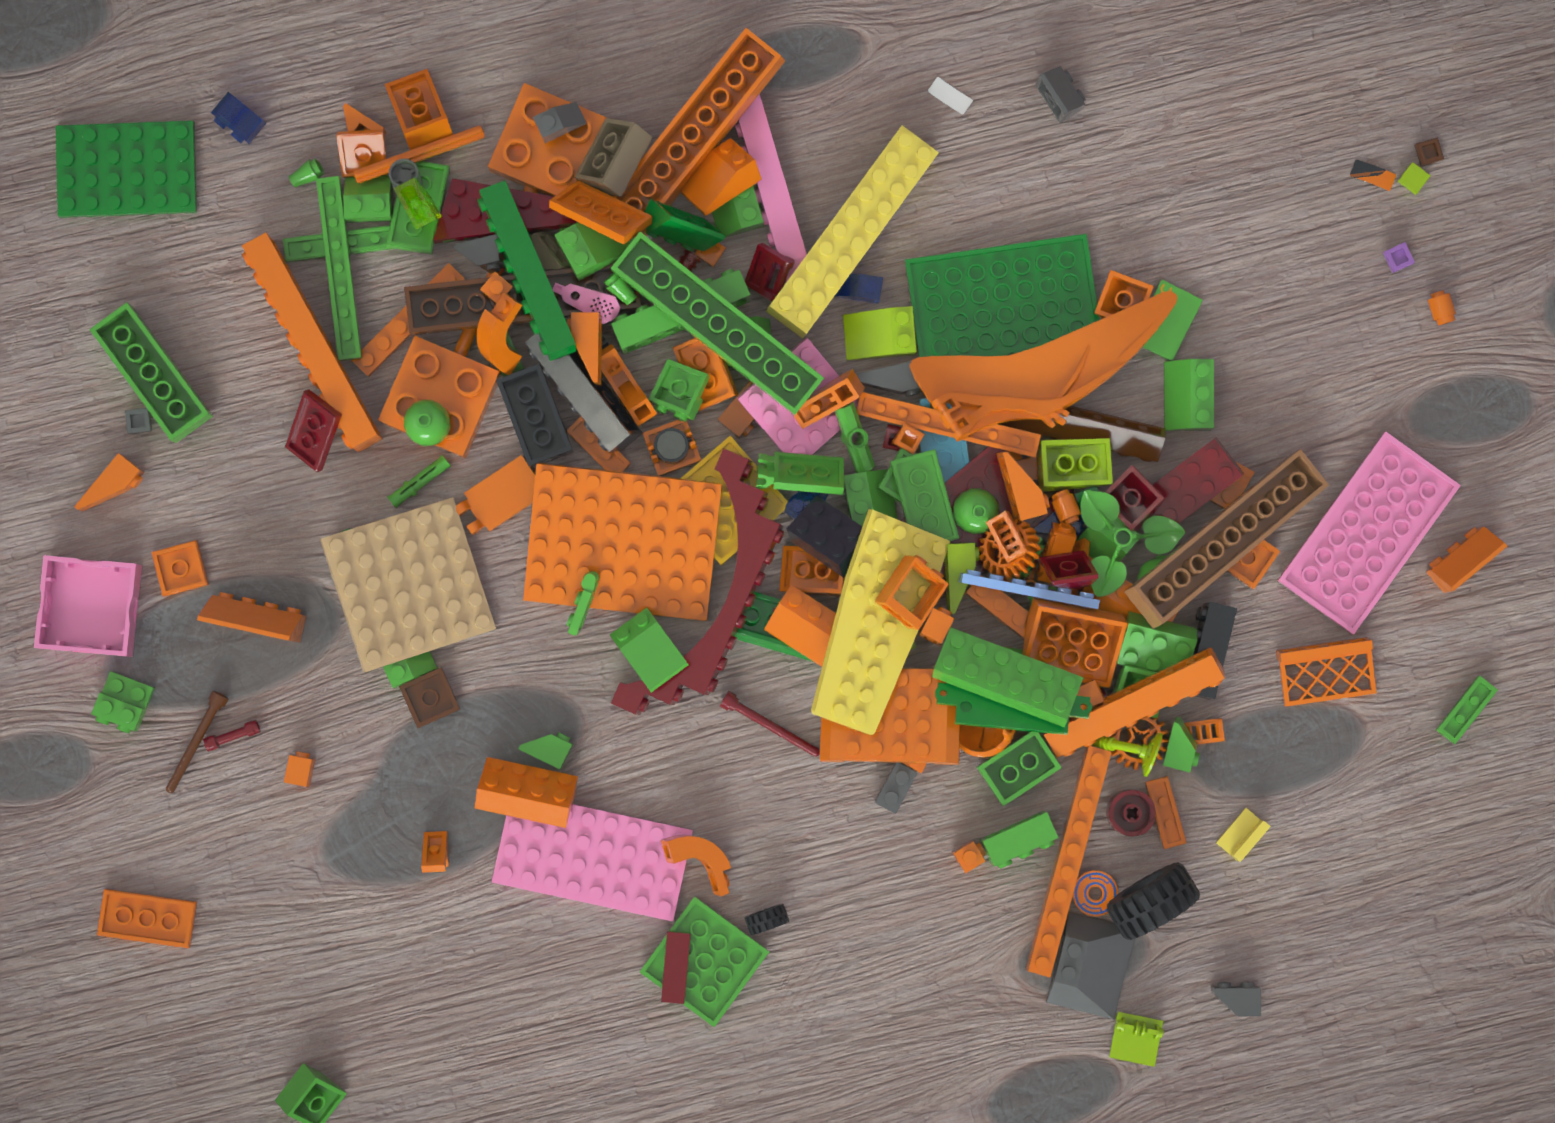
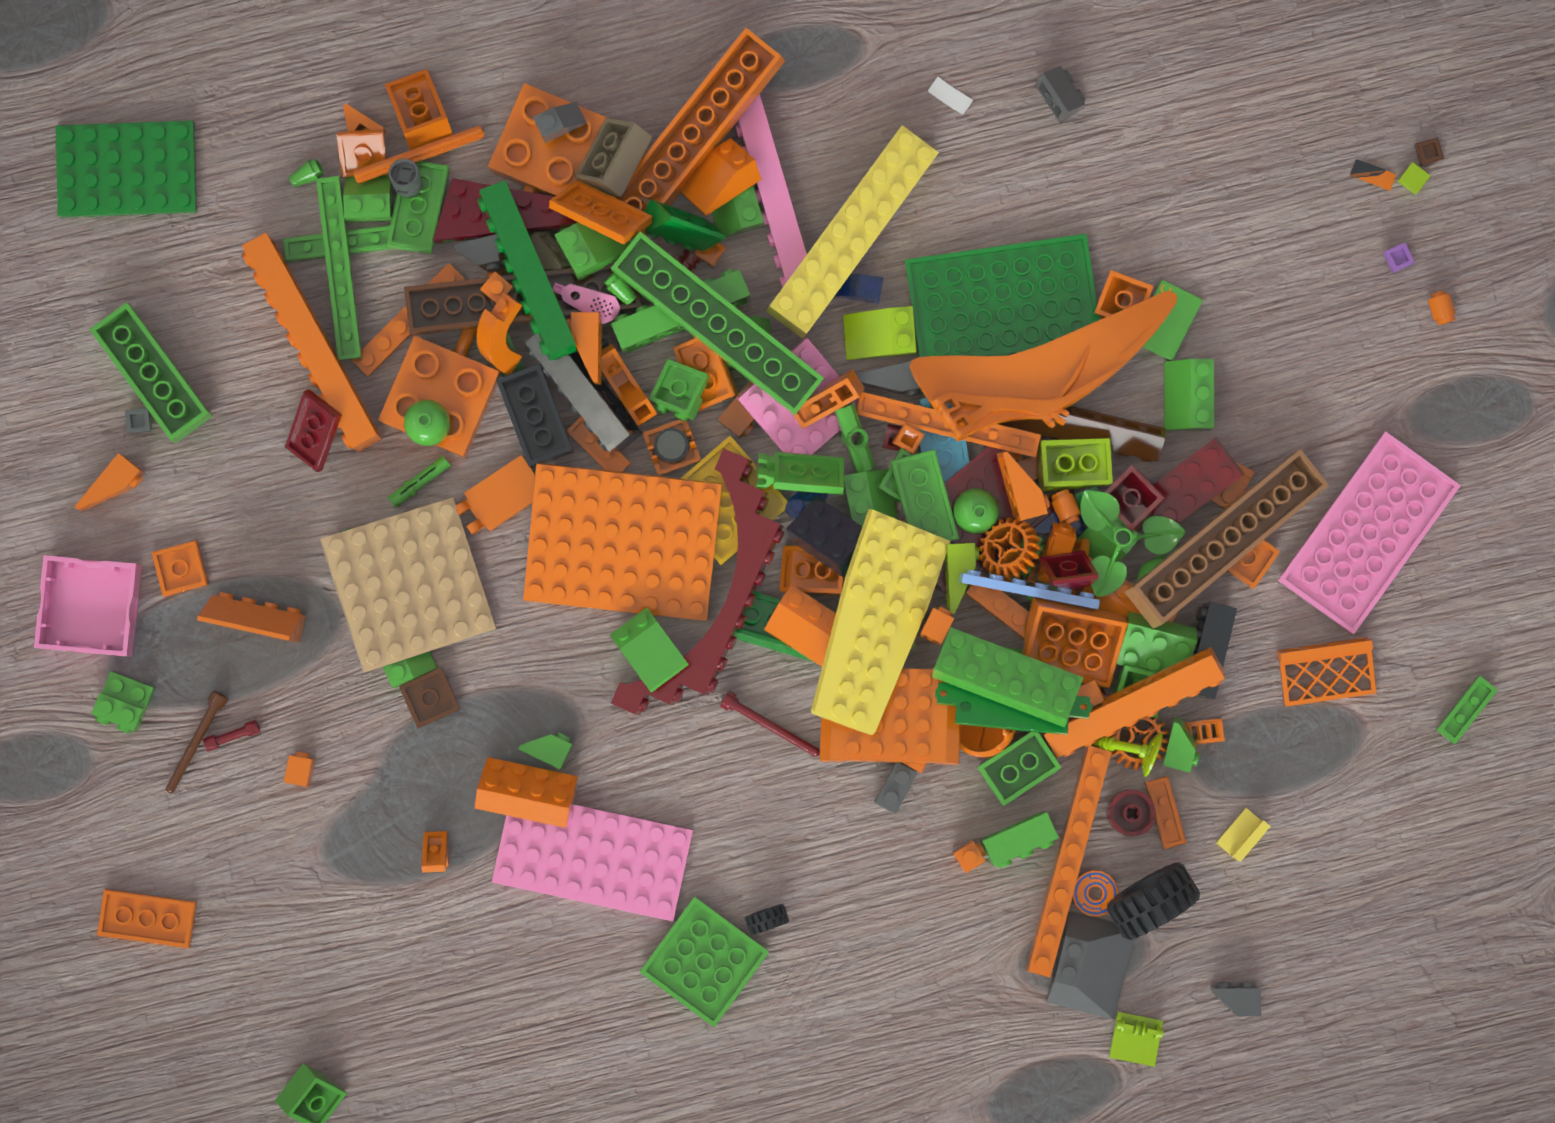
(238, 118): clear blue brick -> none
(417, 203): clear neon green slope -> none
(583, 601): bright green hinge -> none
(675, 967): dark red tile -> none
(684, 847): orange arch -> none
(762, 270): dark red plate -> none
(927, 602): orange window -> none
(996, 521): orange slope -> none
(1465, 558): orange slope -> none

